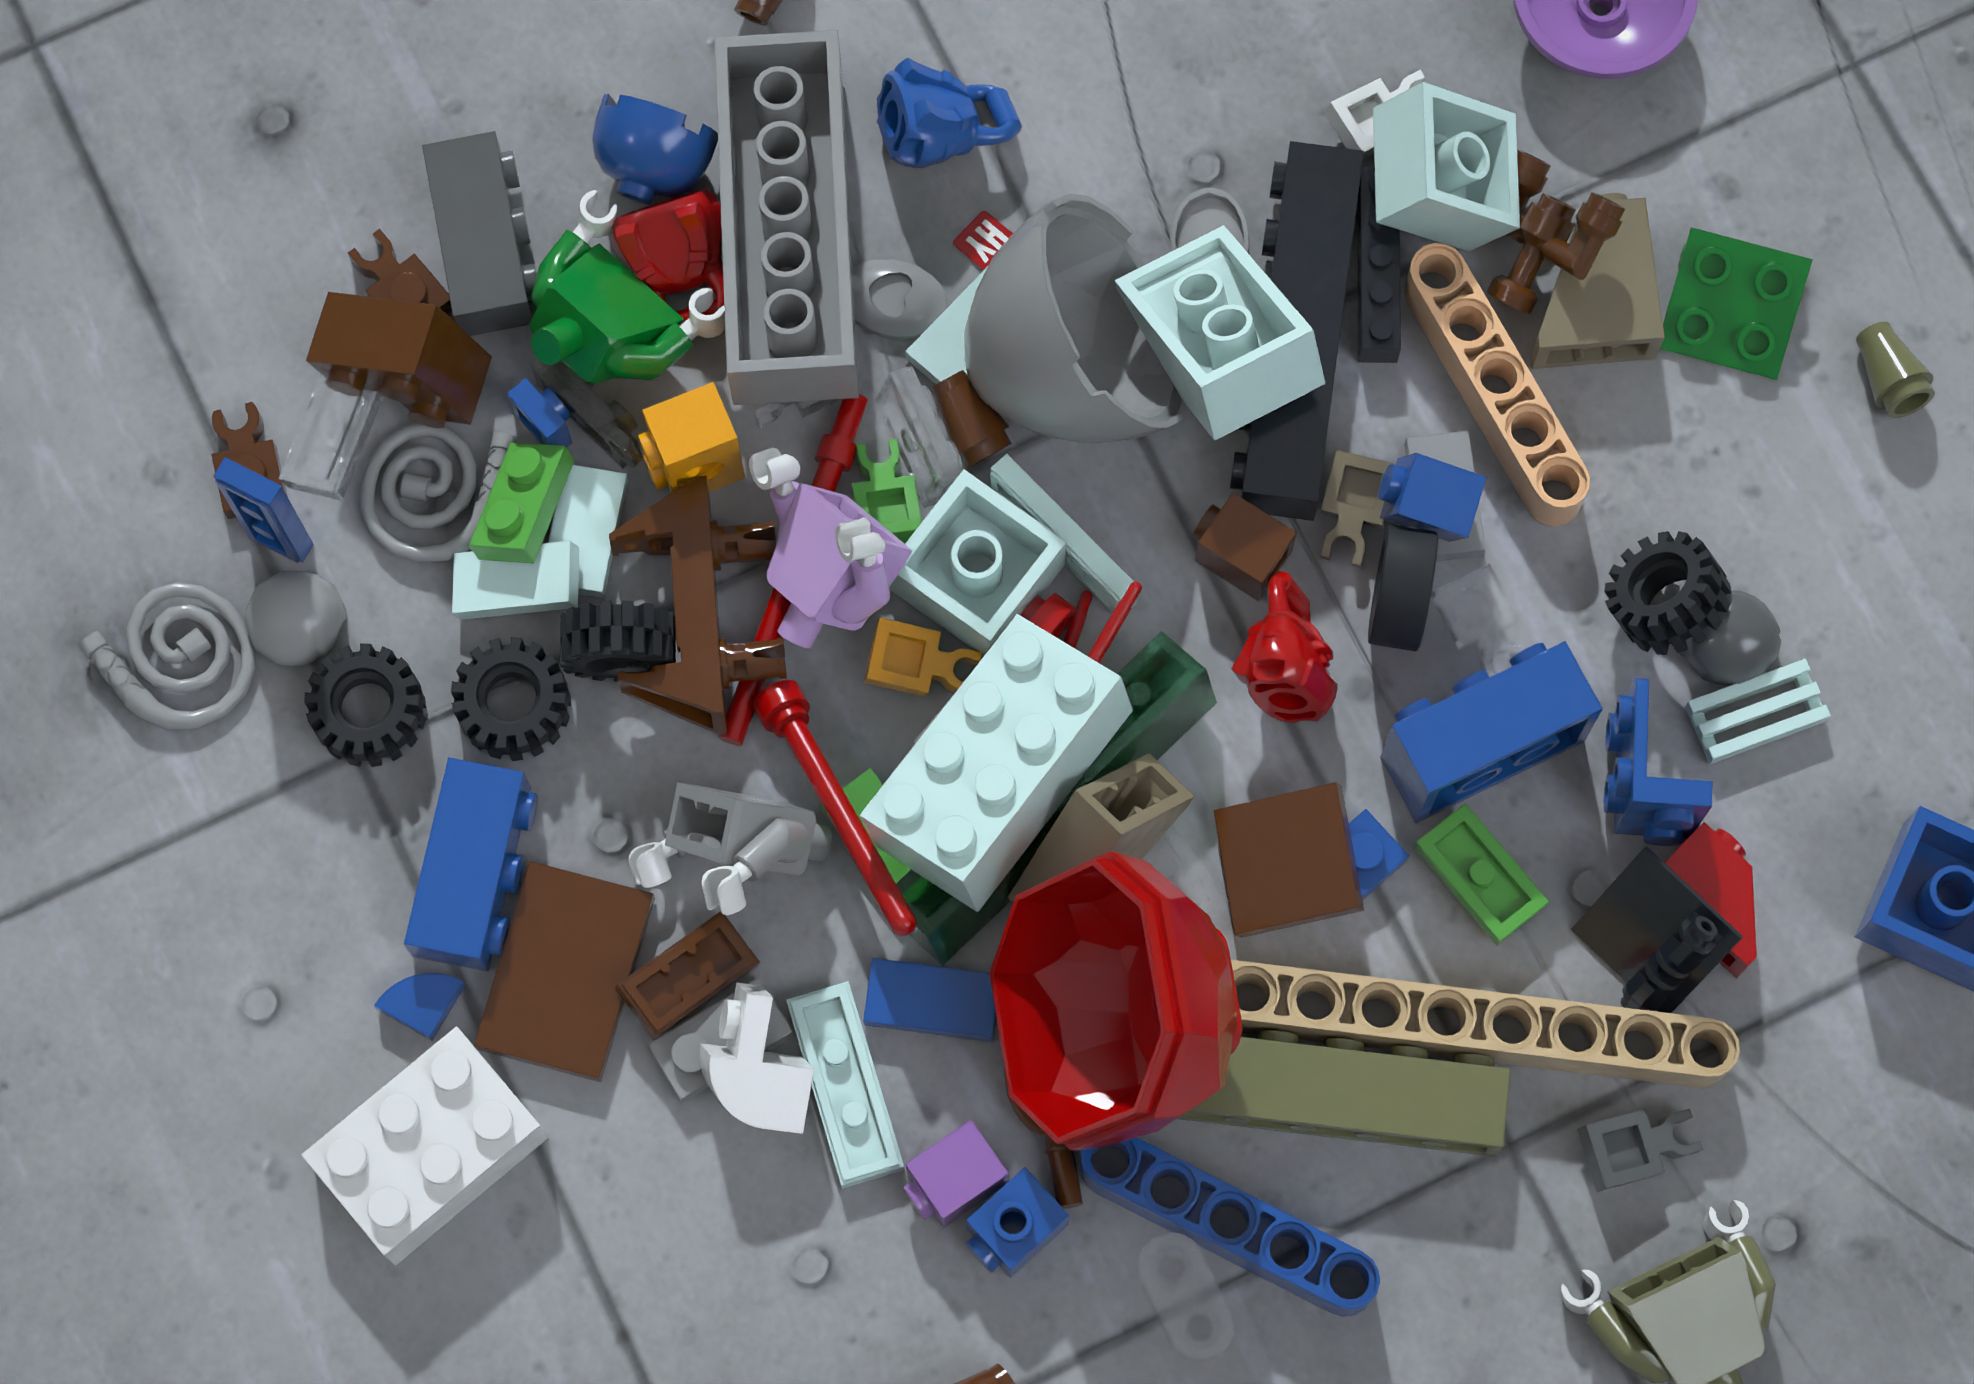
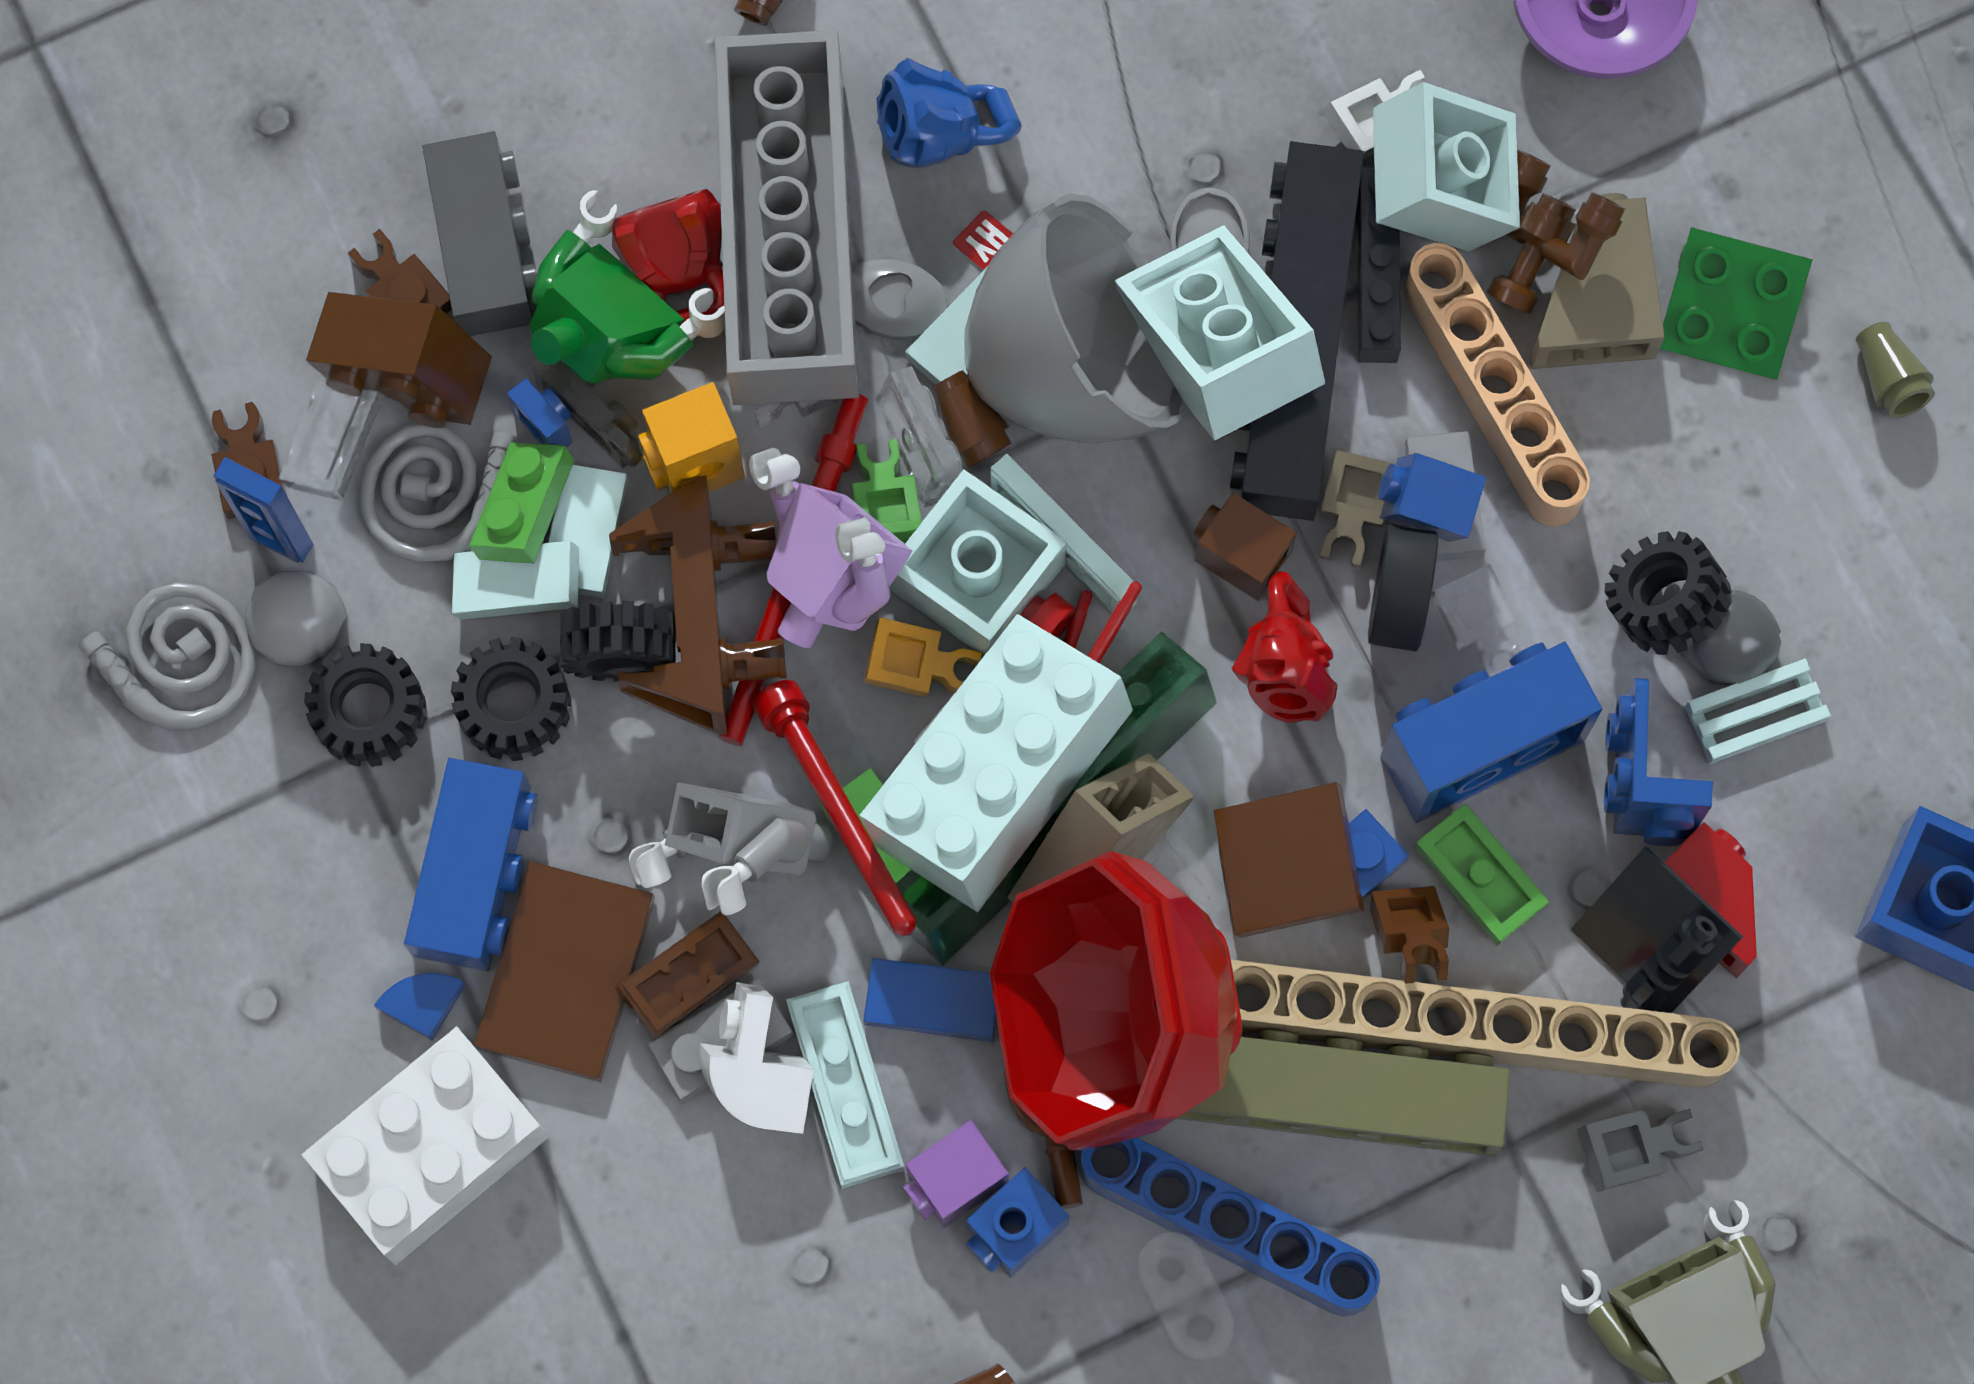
(650, 148): blue cylinder -> none
(1412, 924): none -> reddish brown plate

